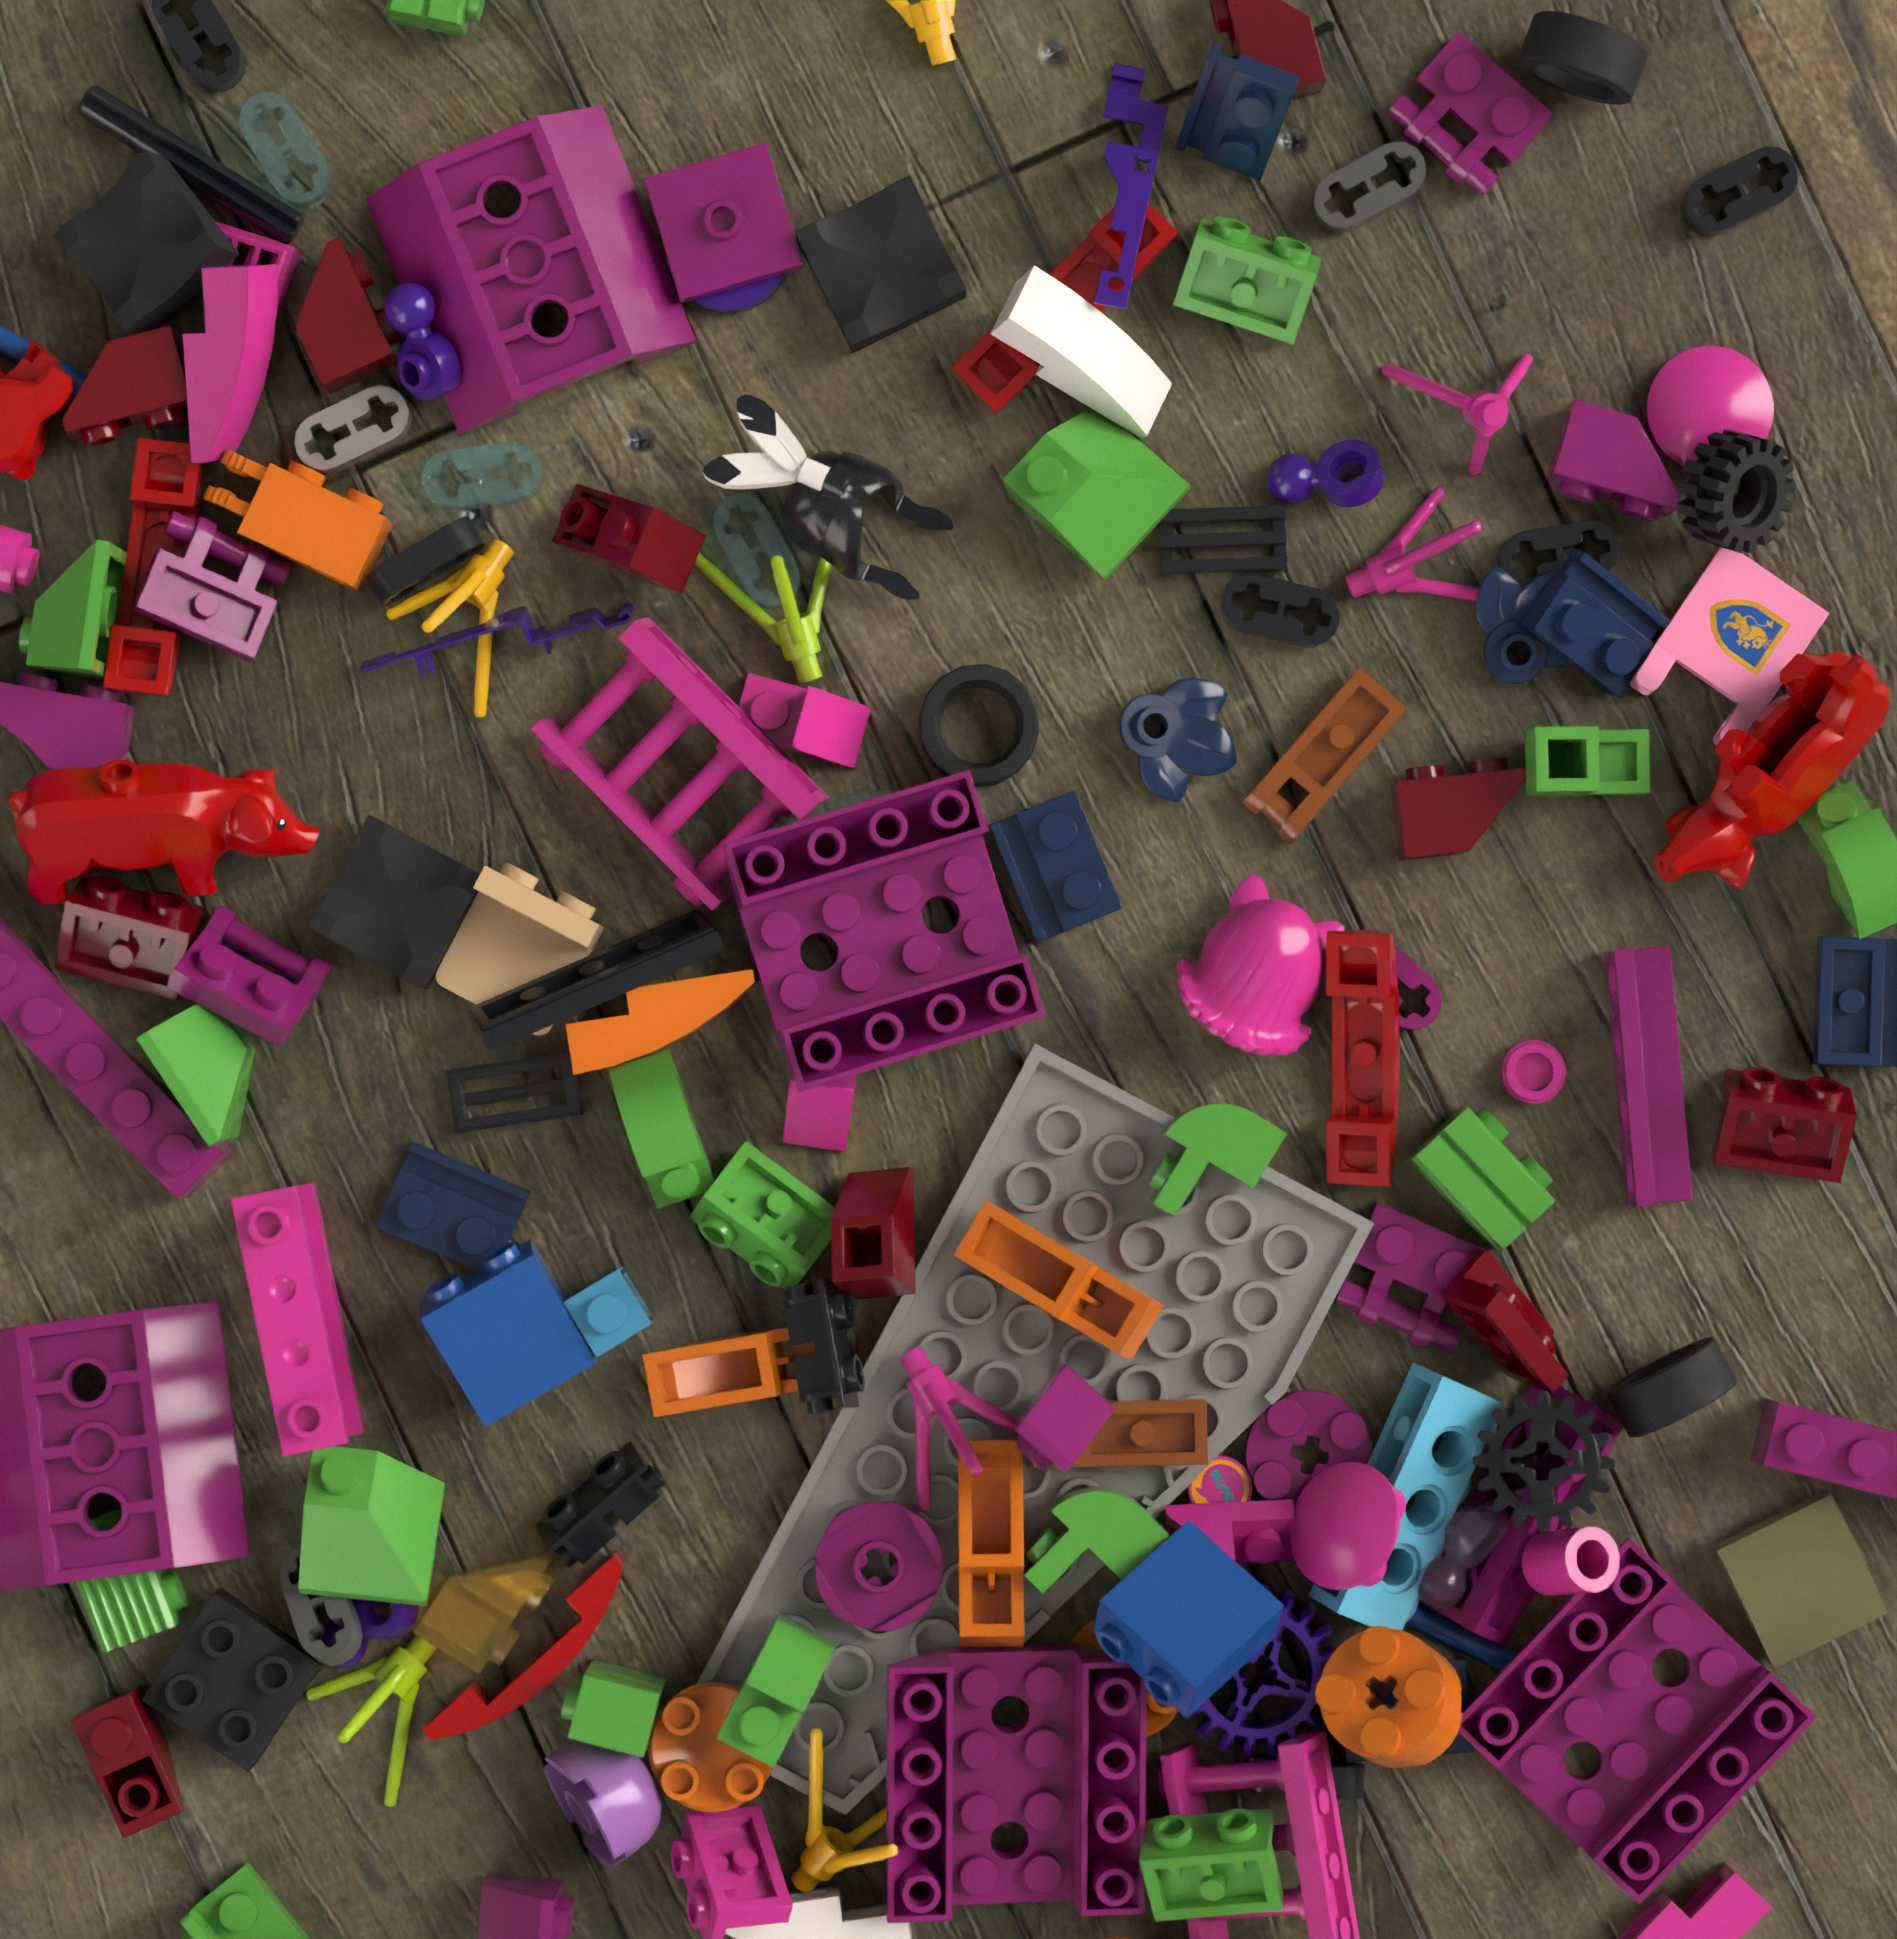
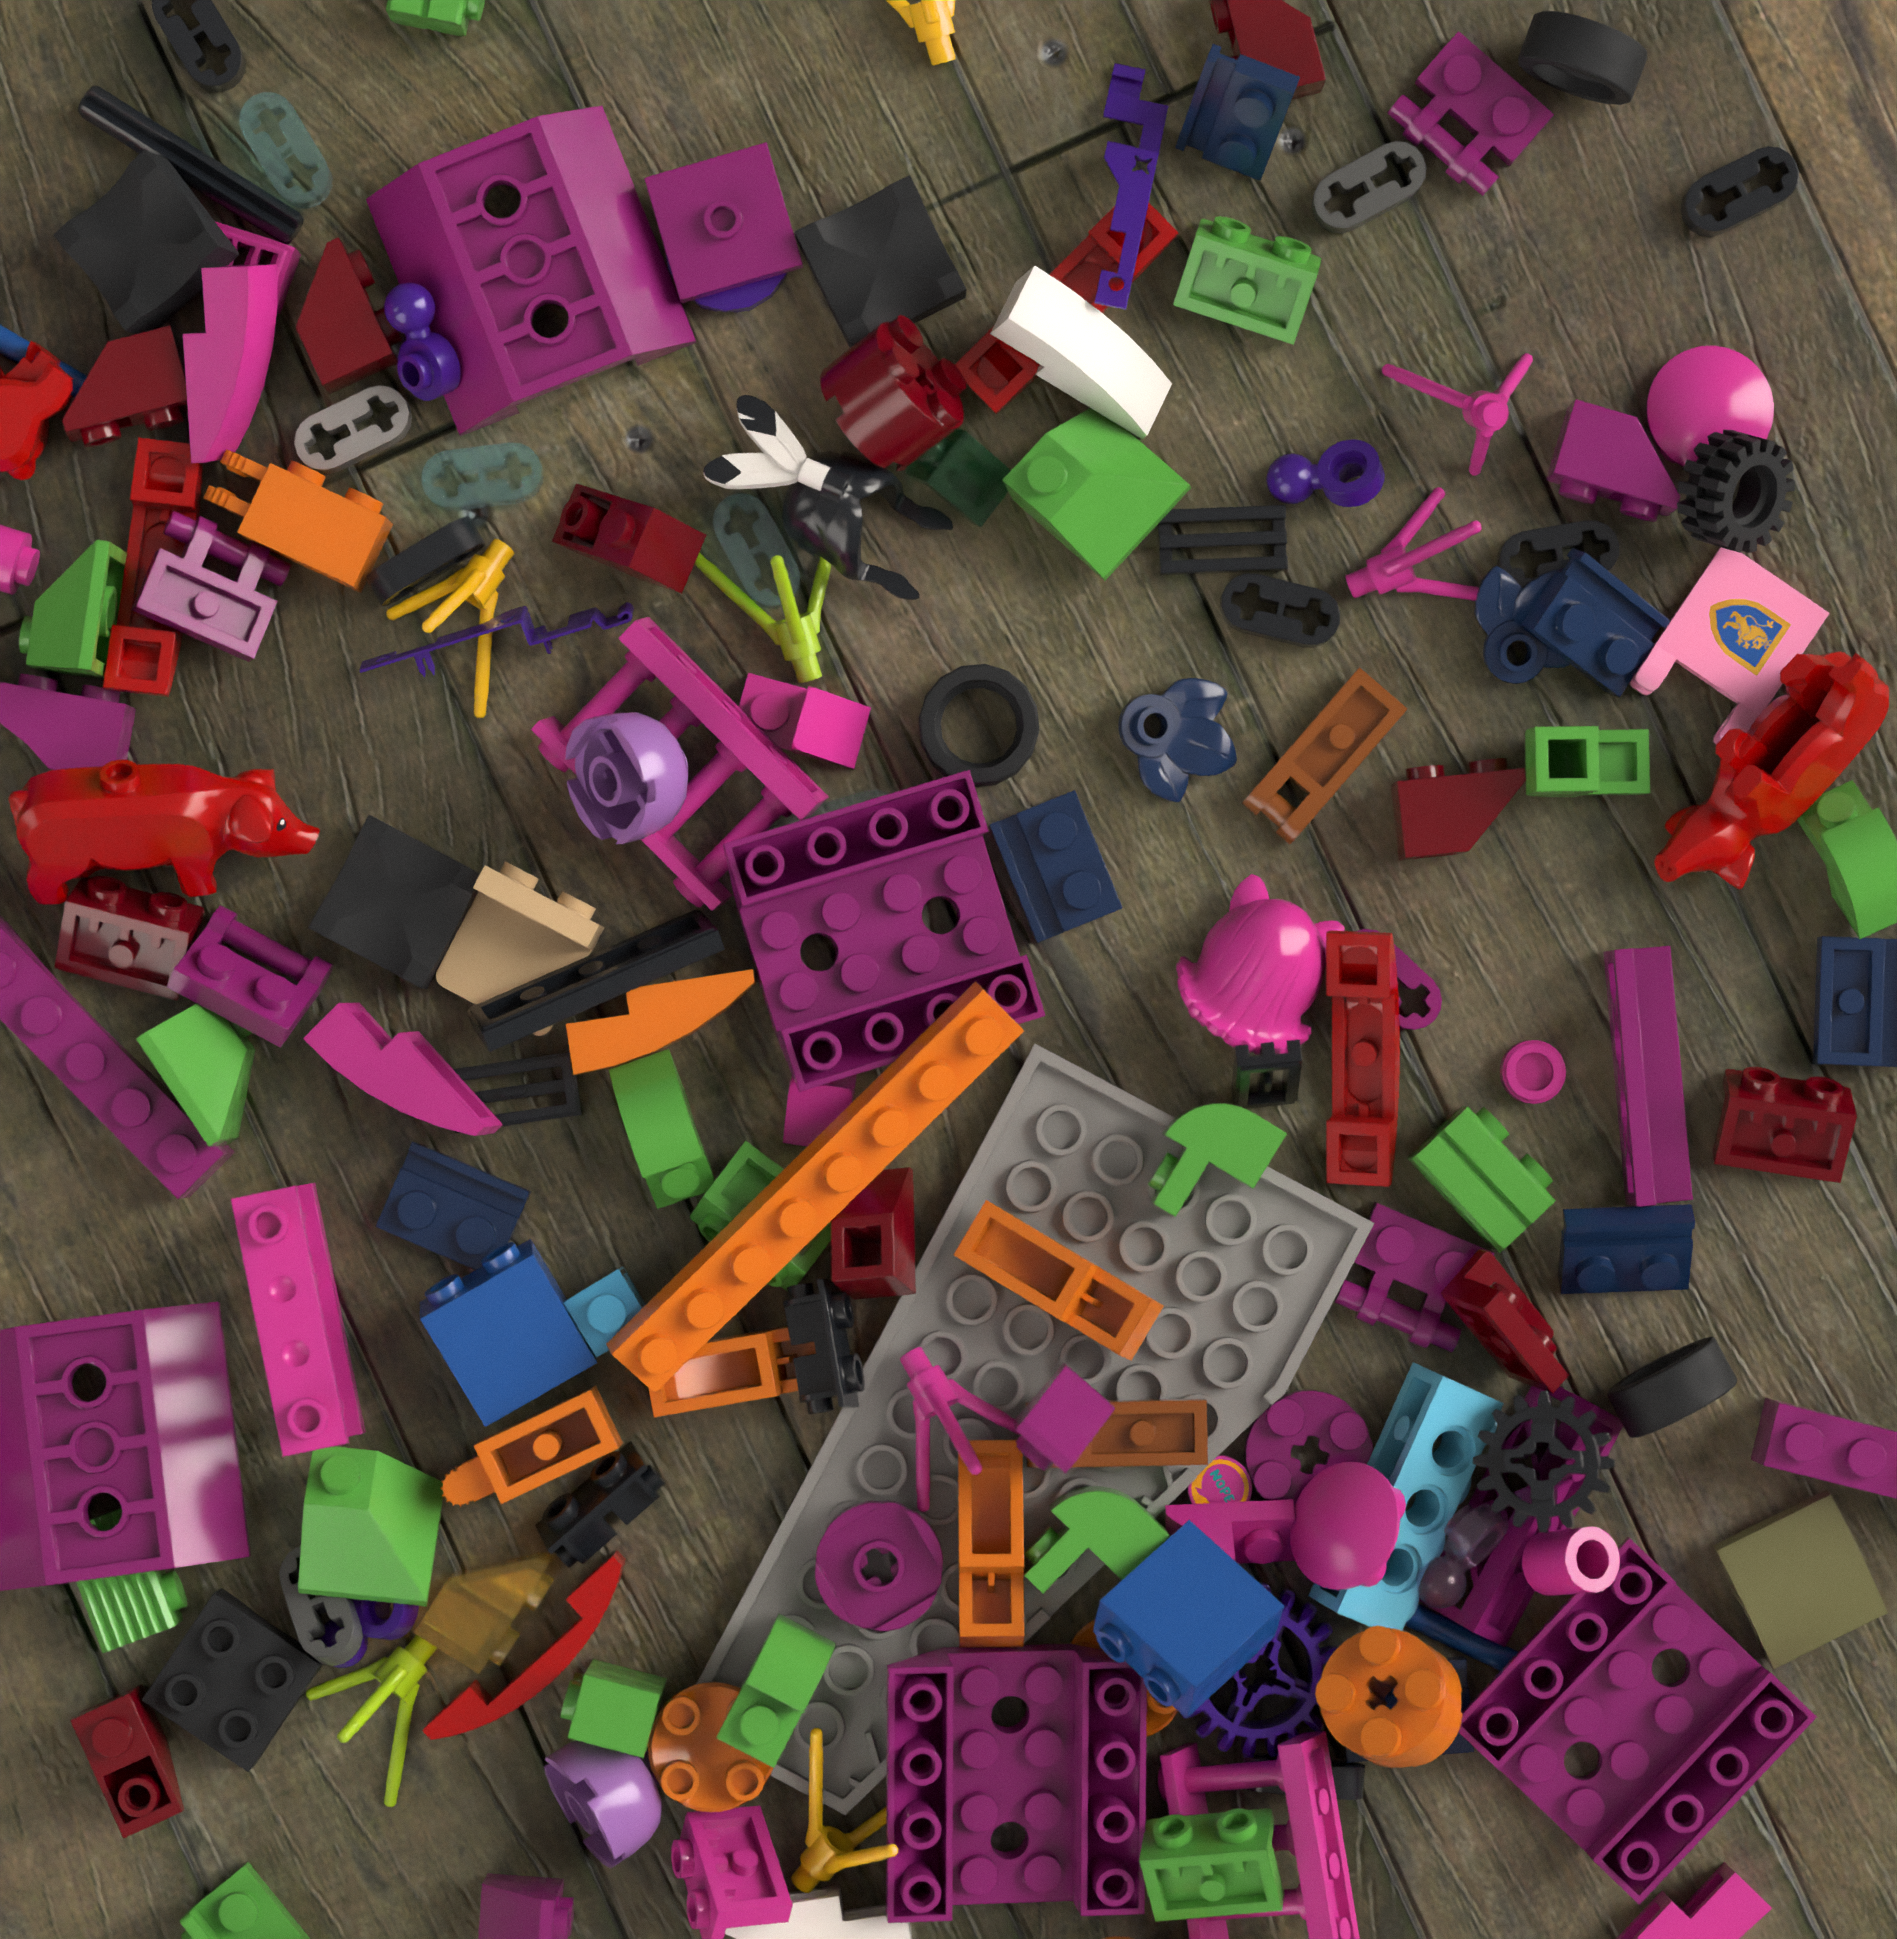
(399, 1071): none -> dark pink slope
(535, 1450): none -> orange hinge
(627, 775): none -> medium lavender cylinder
(814, 1187): none -> orange plate
(894, 394): none -> dark red brick
(963, 475): none -> clear green bracket
(1264, 1065): none -> black tile
(1626, 1249): none -> dark blue plate

